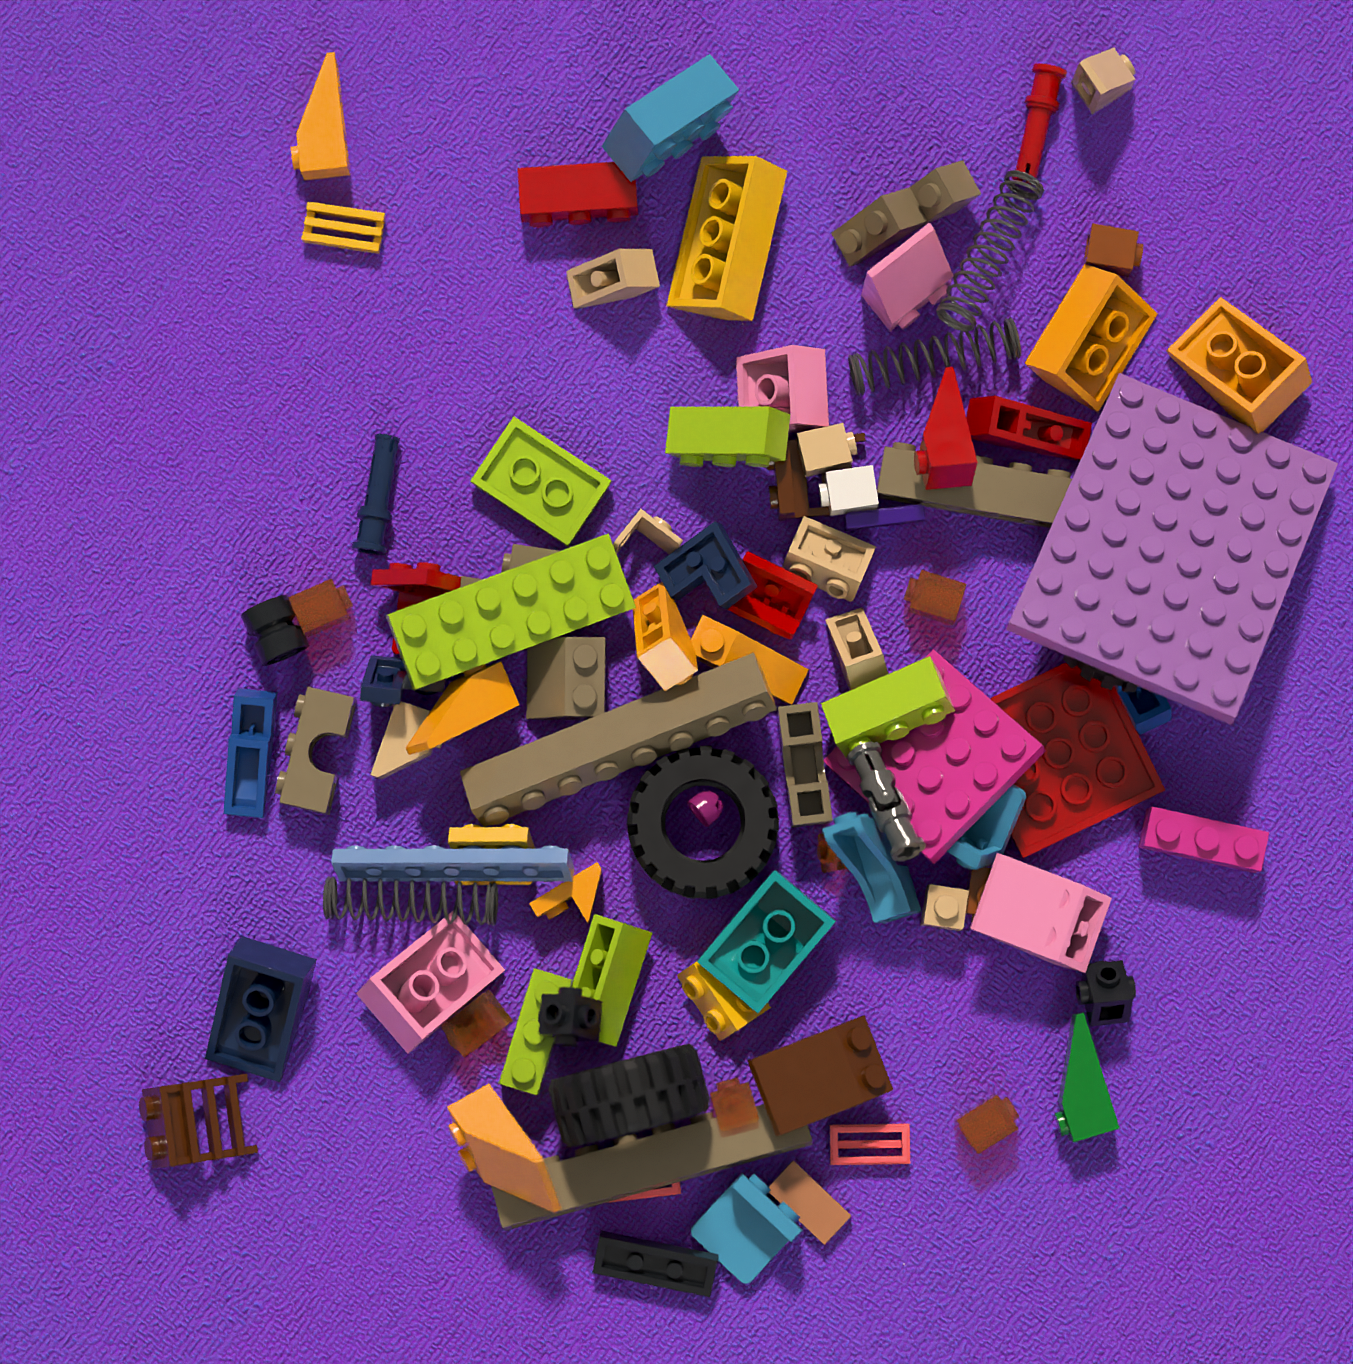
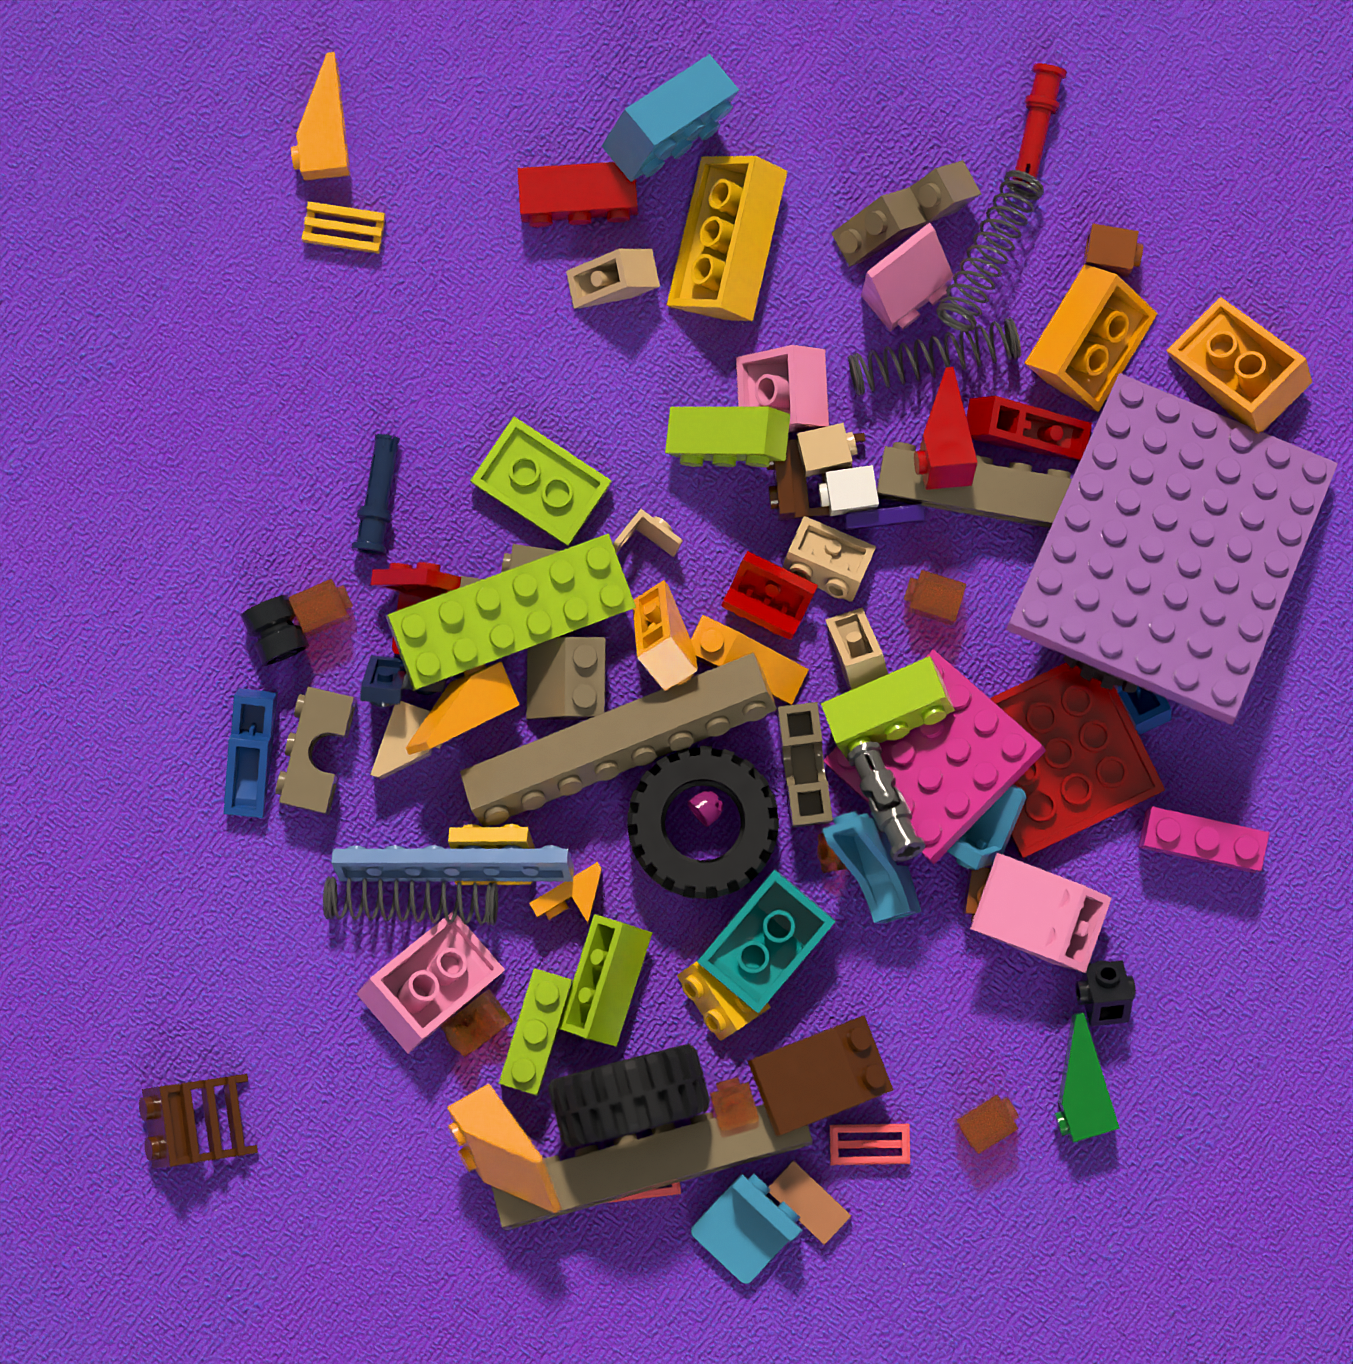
(259, 1008): dark blue slope -> none
(569, 1017): black brick -> none
(655, 1263): black plate -> none
(711, 559): dark blue plate -> none
(944, 907): tan brick -> none
(1103, 78): tan slope -> none

